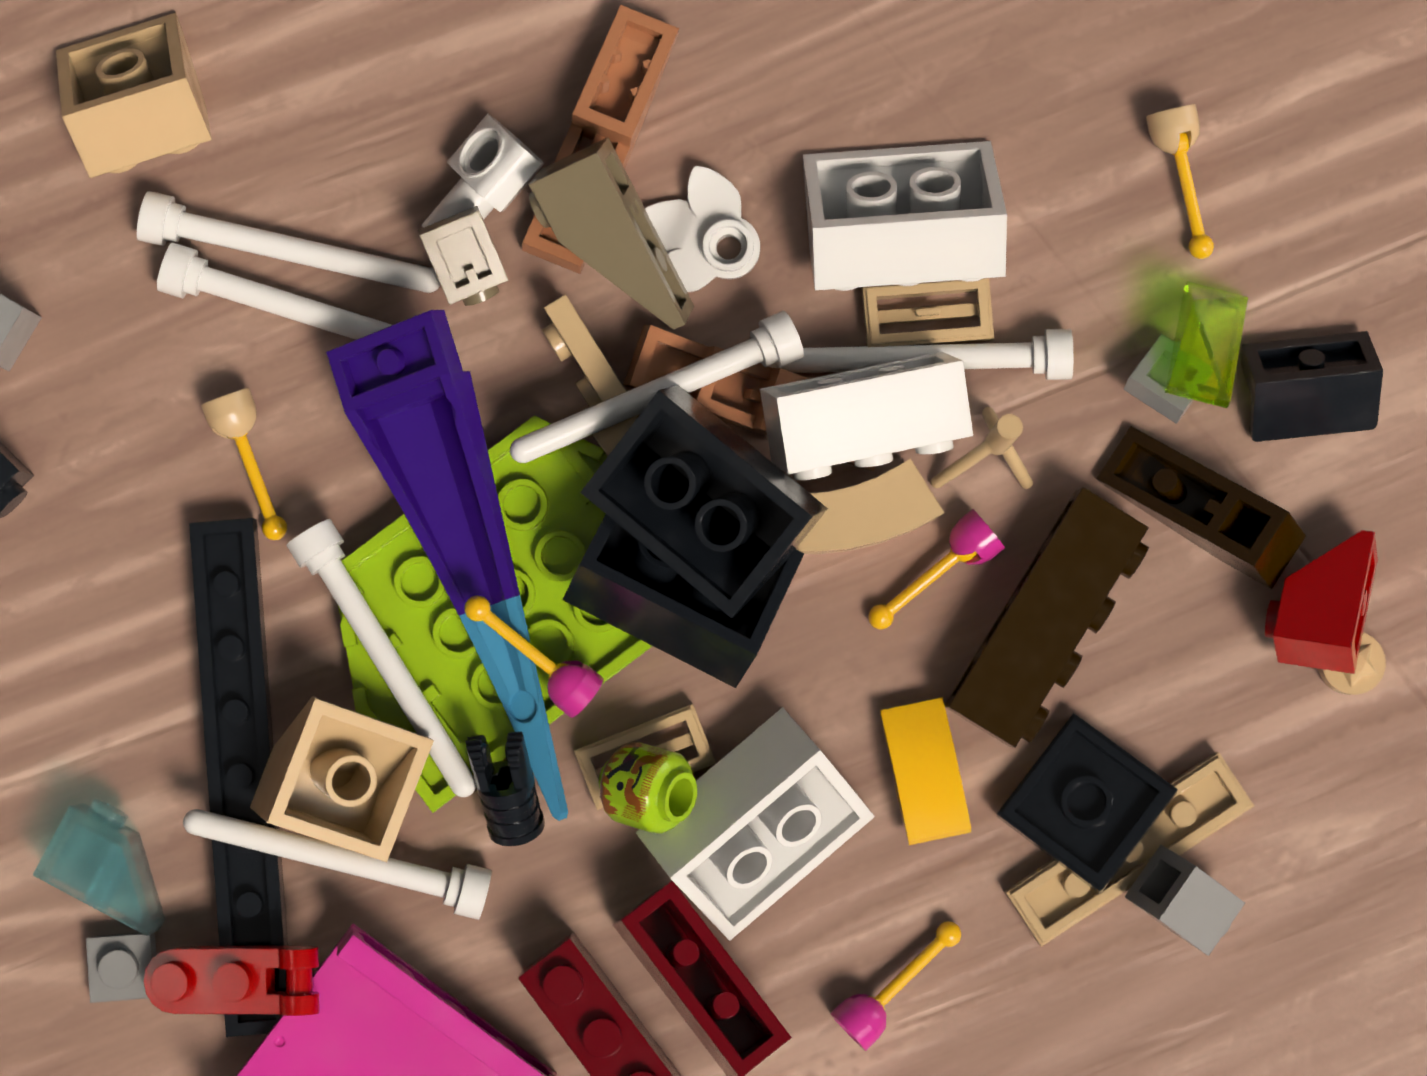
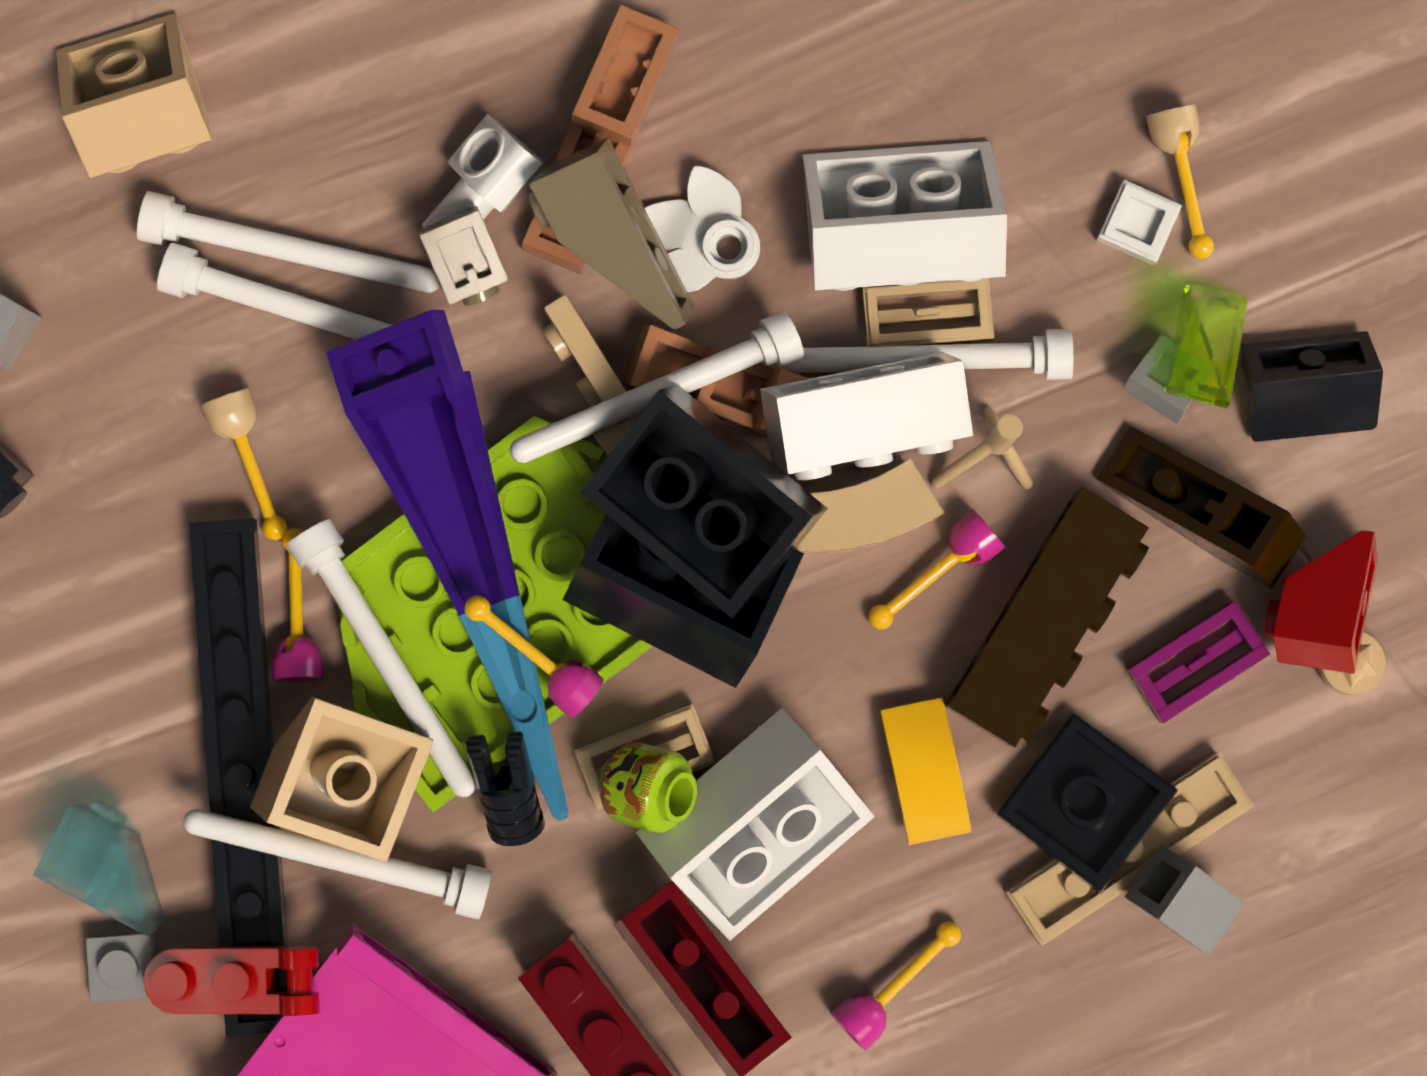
(296, 656): none -> hinge
(1138, 222): none -> white tile
(1152, 690): none -> magenta tile

